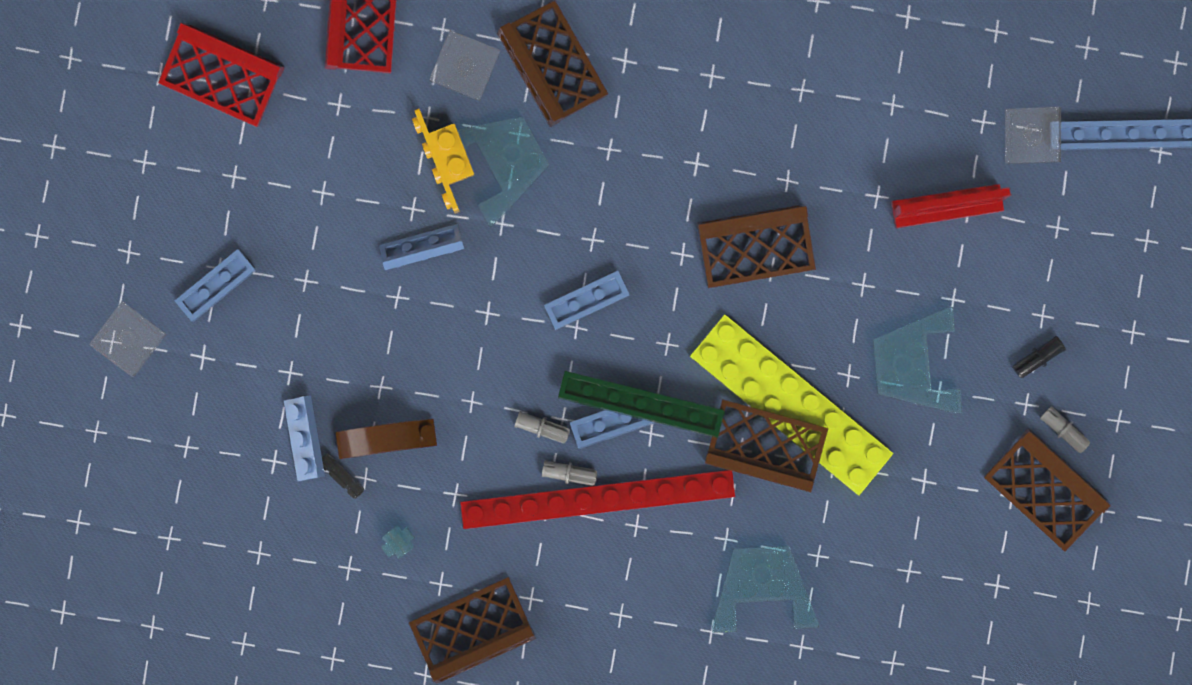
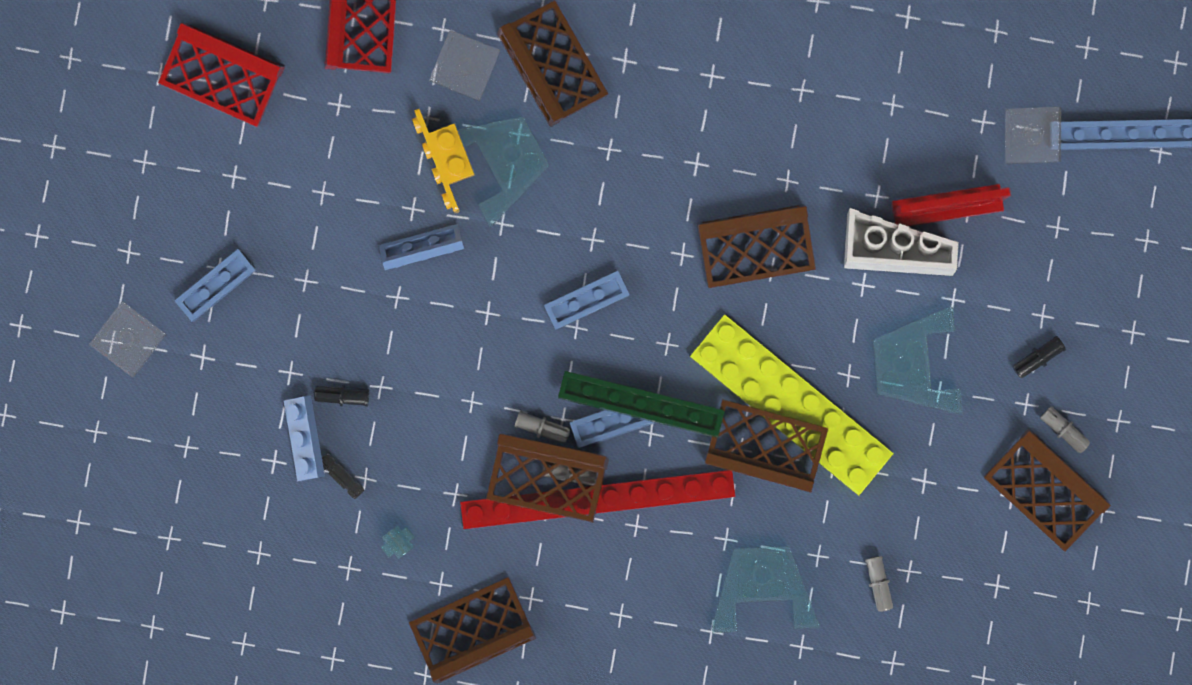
(341, 395): none -> black axle
(386, 438): reddish brown arch -> none
(553, 454): none -> reddish brown fence
(879, 583): none -> light grey axle
(896, 248): none -> white wedge

